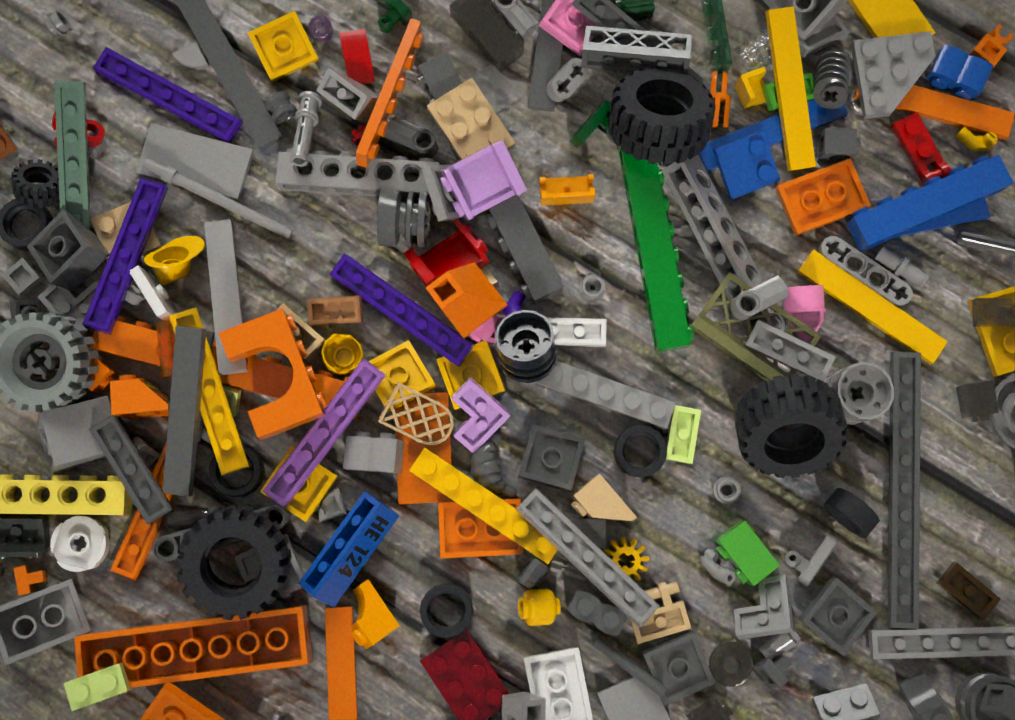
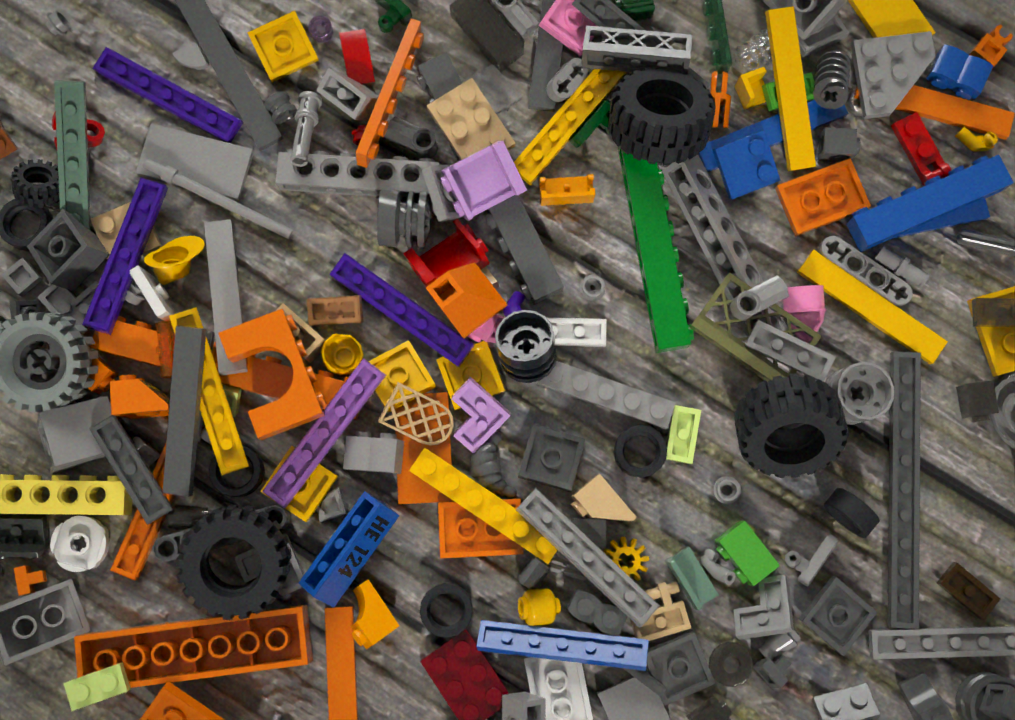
(563, 645): none -> plate
(566, 123): none -> yellow plate
(691, 578): none -> sand green panel

